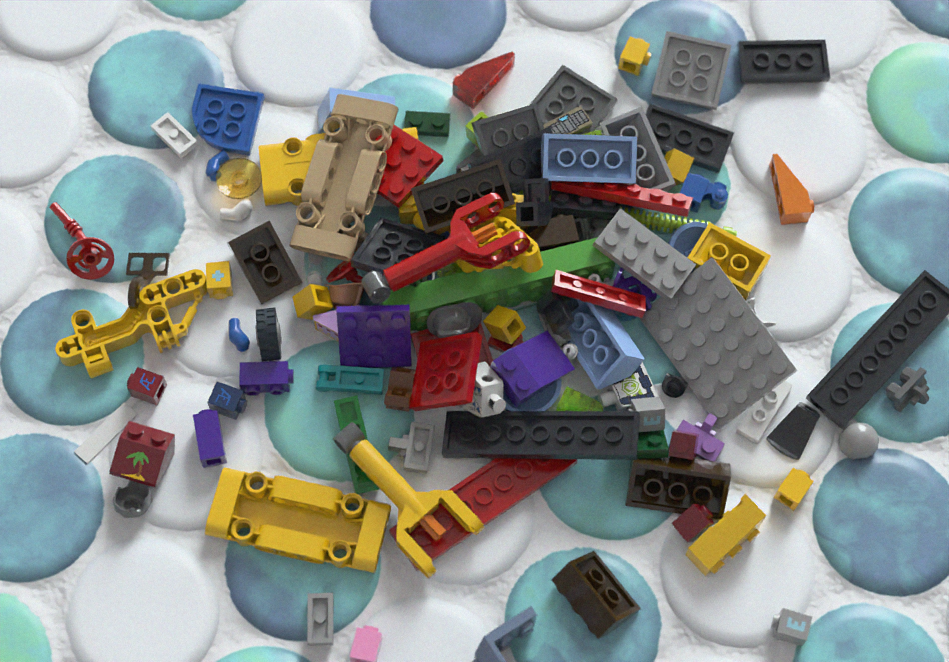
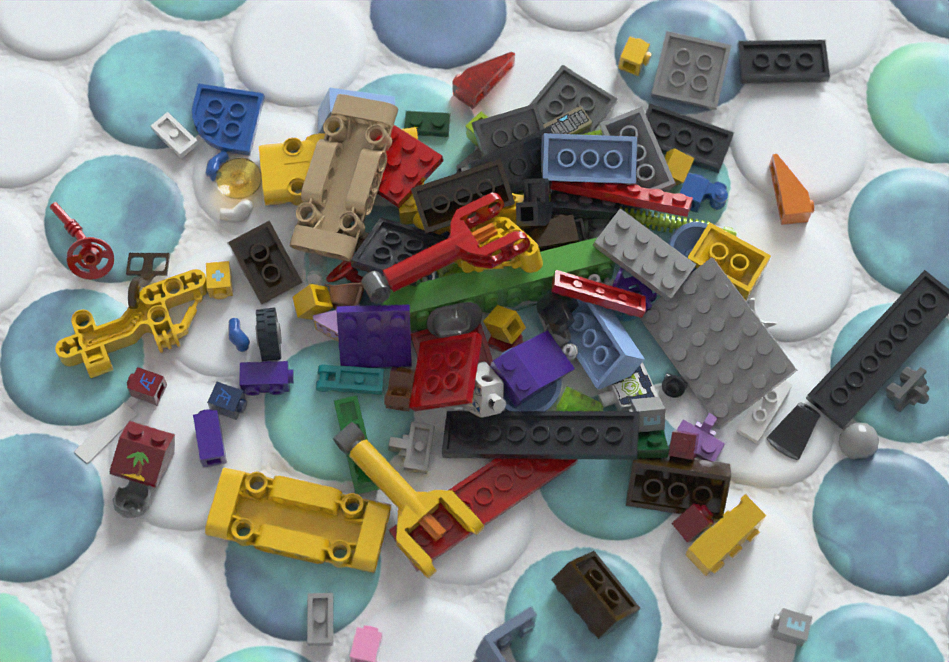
(793, 488): yellow brick -> none

